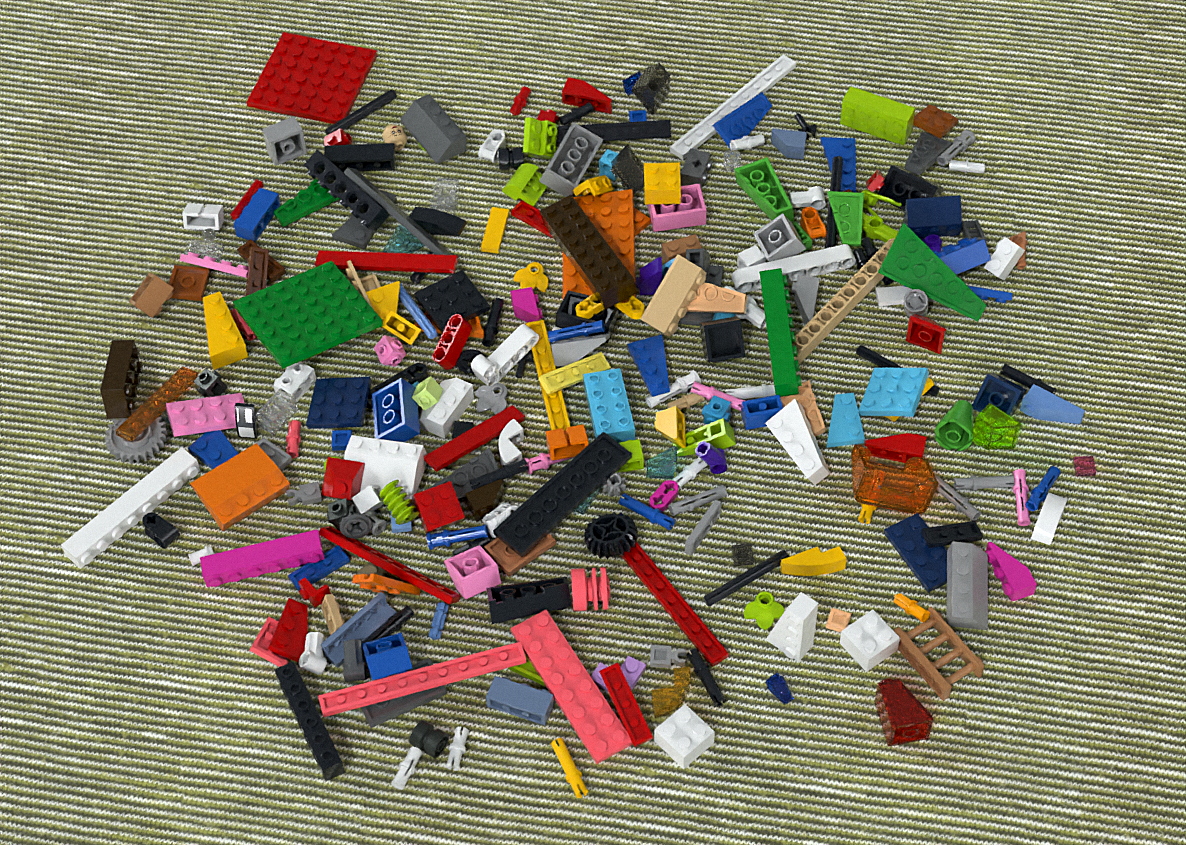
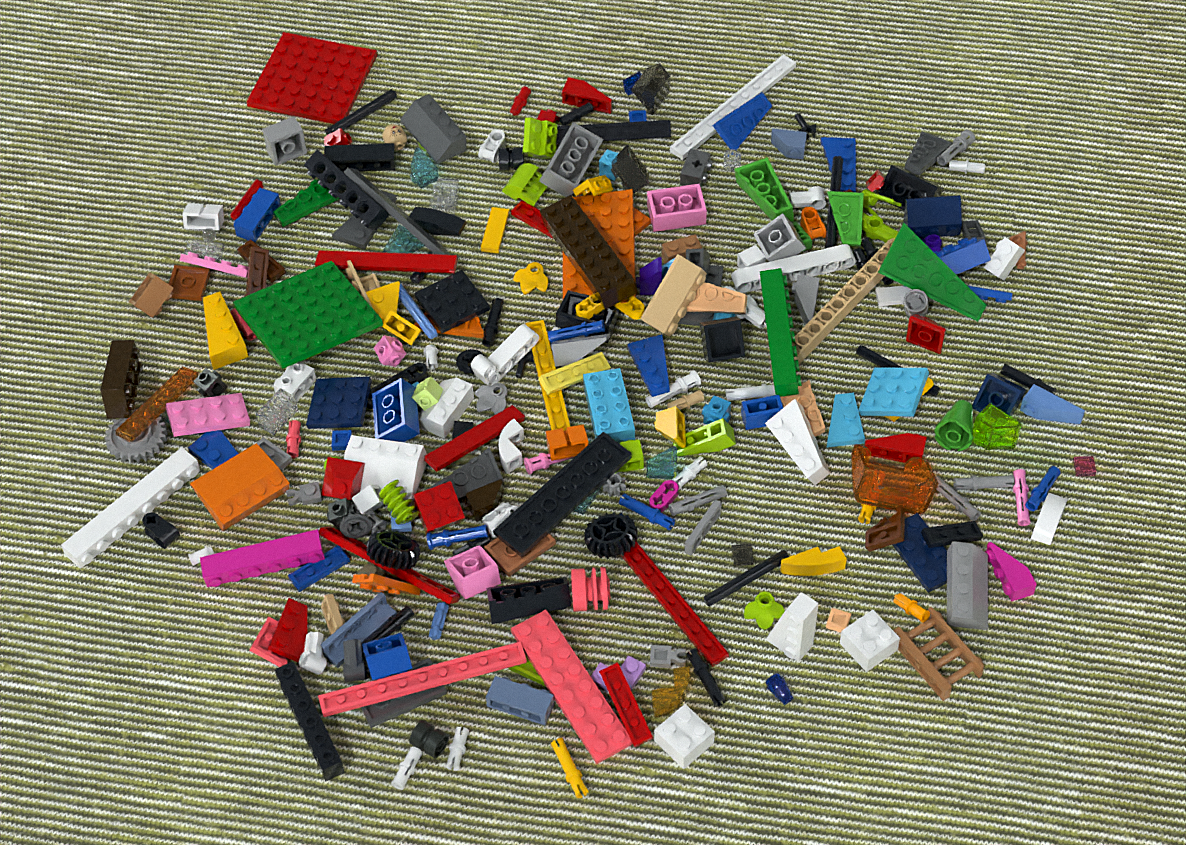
(246, 420): slope -> none
(309, 593): red bracket -> none
(393, 549): none -> black gear
(422, 169): none -> clear light blue slope
(431, 356): none -> white pin
(452, 342): red beam -> none
(507, 471): black pin -> none
(525, 305): dark pink slope -> none
(662, 183): yellow brick -> none
(709, 392): bright pink pin -> none
(712, 456): dark purple piece -> none
(747, 142): white pin -> none
(877, 115): lime brick -> none
(886, 531): none -> reddish brown wing
(901, 714): clear red slope -> none
(935, 121): dark orange plate -> none

